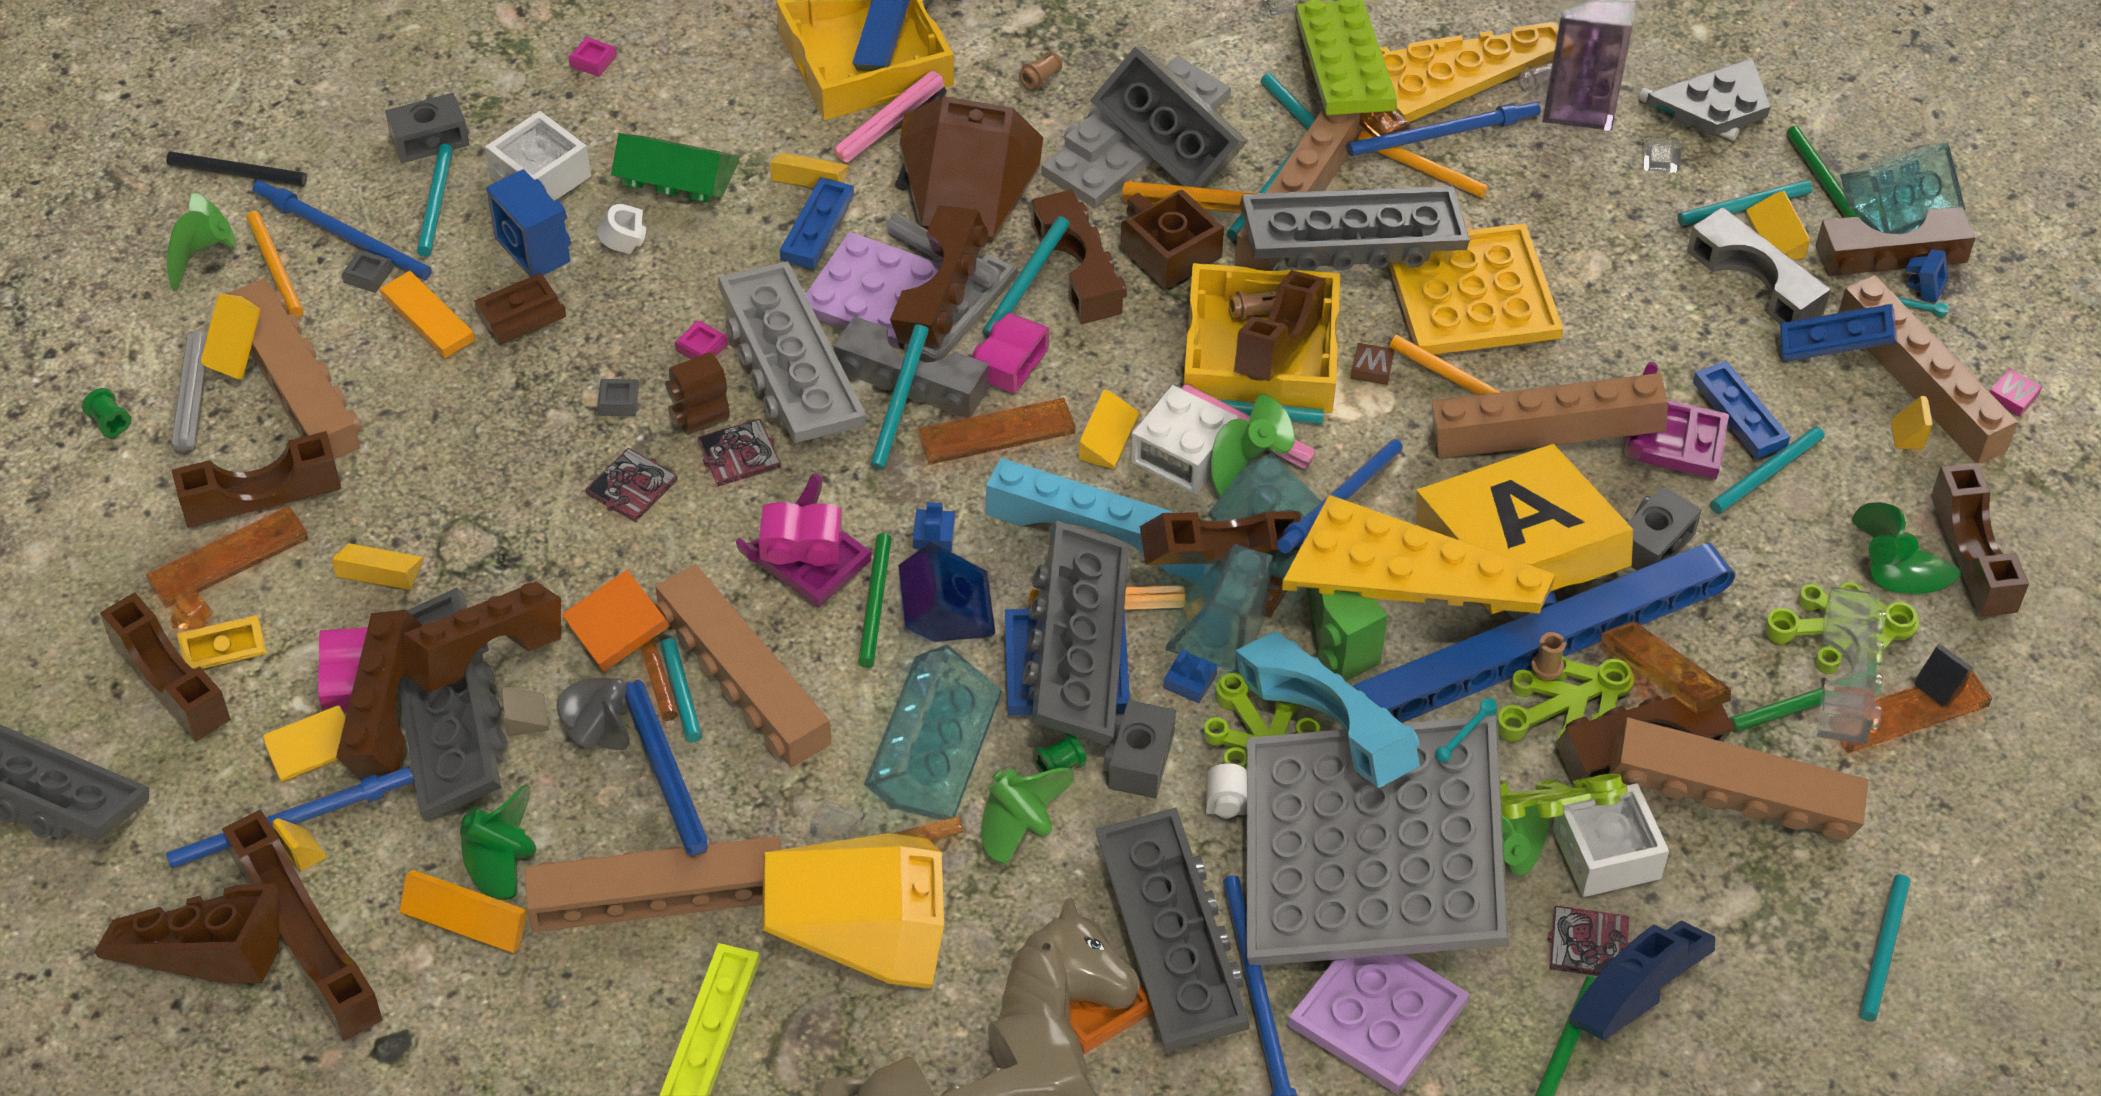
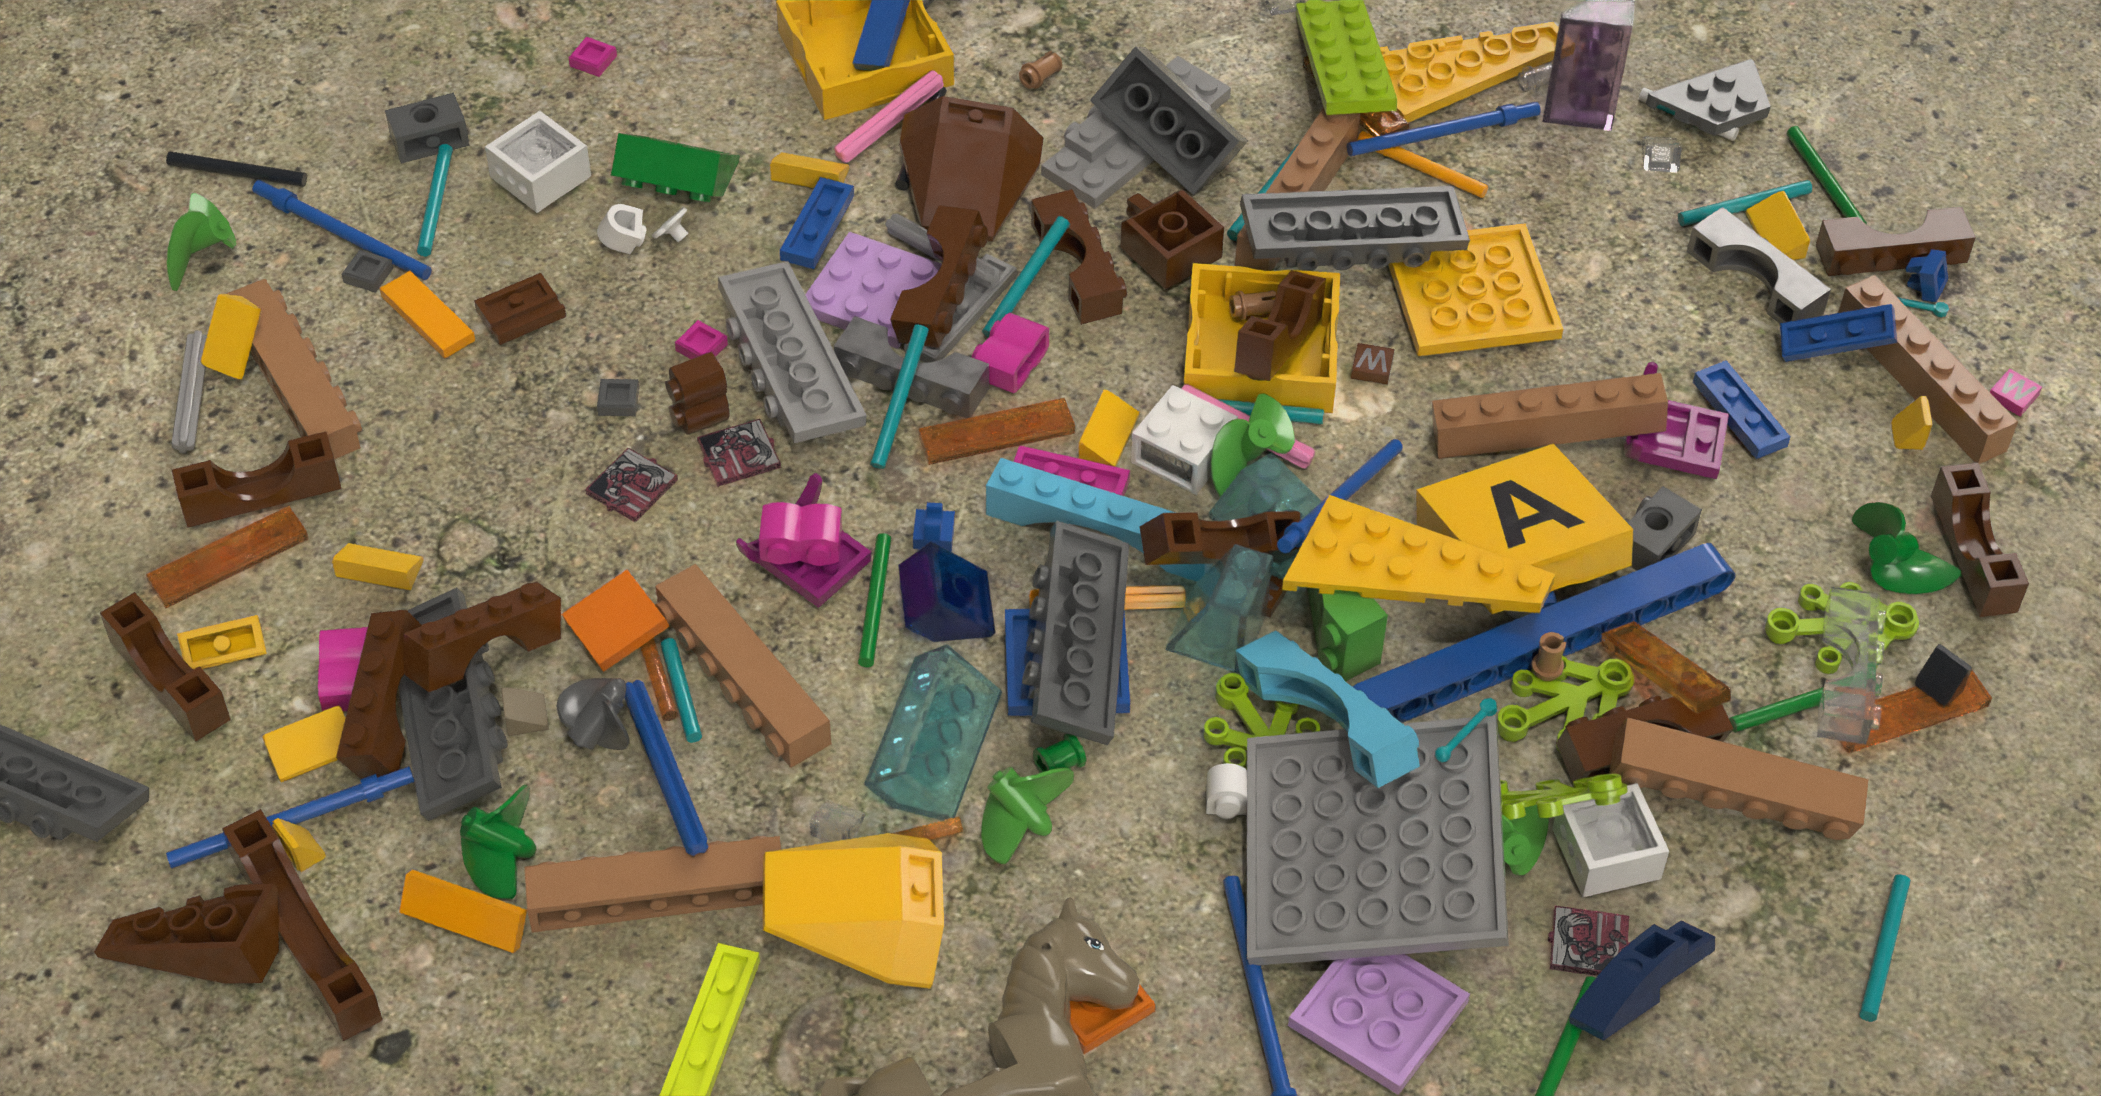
(110, 417): green bush -> none
(190, 611): clear orange plate -> none
(274, 263): light orange bar -> none
(529, 223): blue brick -> none
(673, 226): none -> white plant
(1083, 471): none -> dark pink plate
(1140, 769): dark grey brick -> none
(1173, 929): dark grey plate -> none
(1190, 676): blue tile -> none
(1206, 197): light orange axle -> none
(1287, 100): teal bar -> none
(1441, 367): light orange bar -> none
(1767, 470): teal bar -> none
(1900, 189): clear light blue slope -> none

